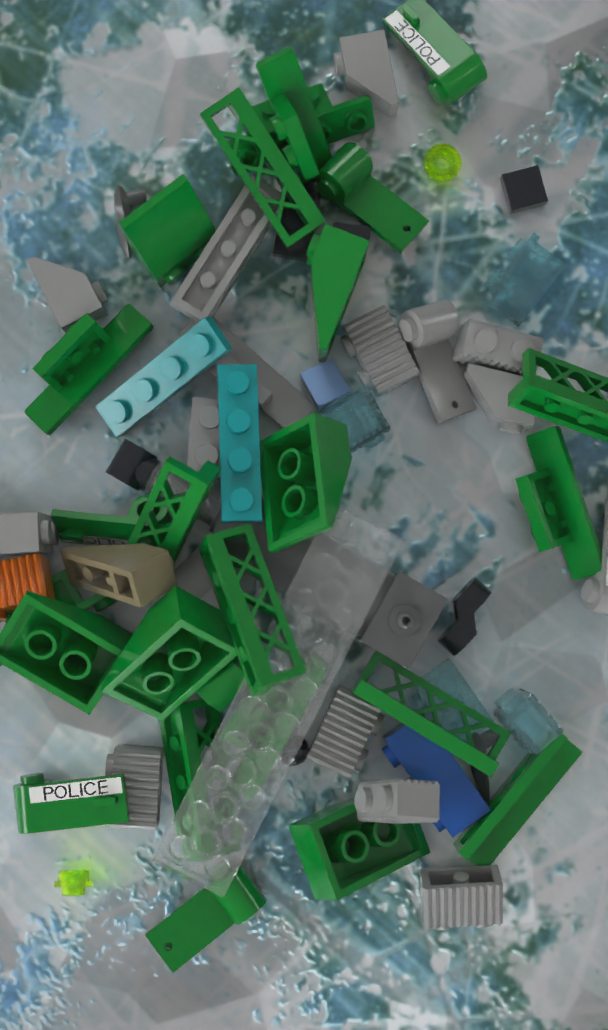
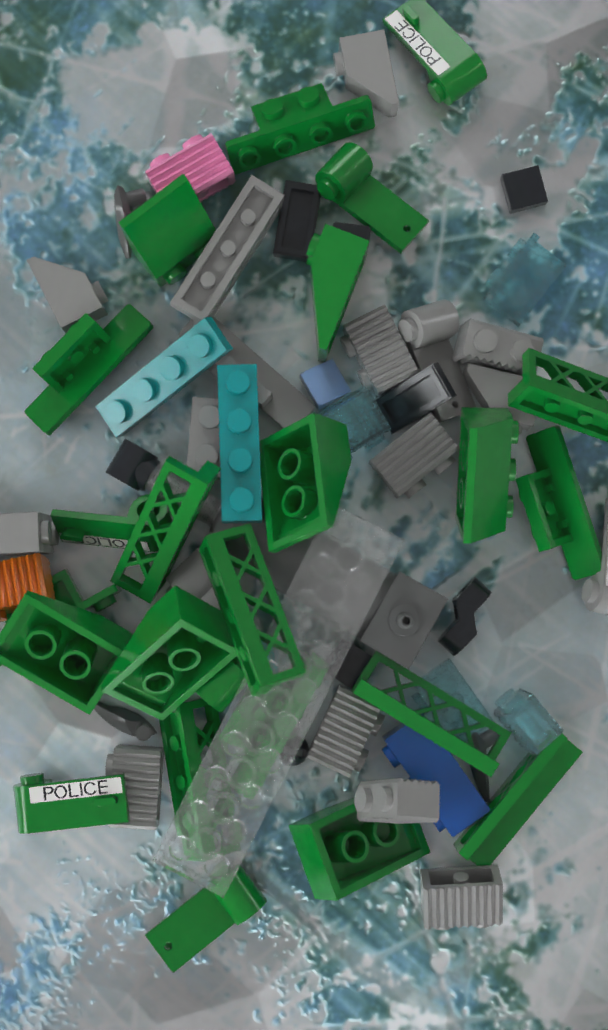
(73, 882): clear neon green plate -> none
(121, 571): dark tan slope -> none
(126, 721): none -> dark grey bar
(200, 163): none -> bright pink brick
(274, 160): green fence -> none
(294, 114): green bracket -> none
(352, 666): none -> black tile
(414, 456): none -> light grey brick
(415, 397): none -> black tile
(445, 152): clear neon green plate -> none
(485, 472): none -> green slope

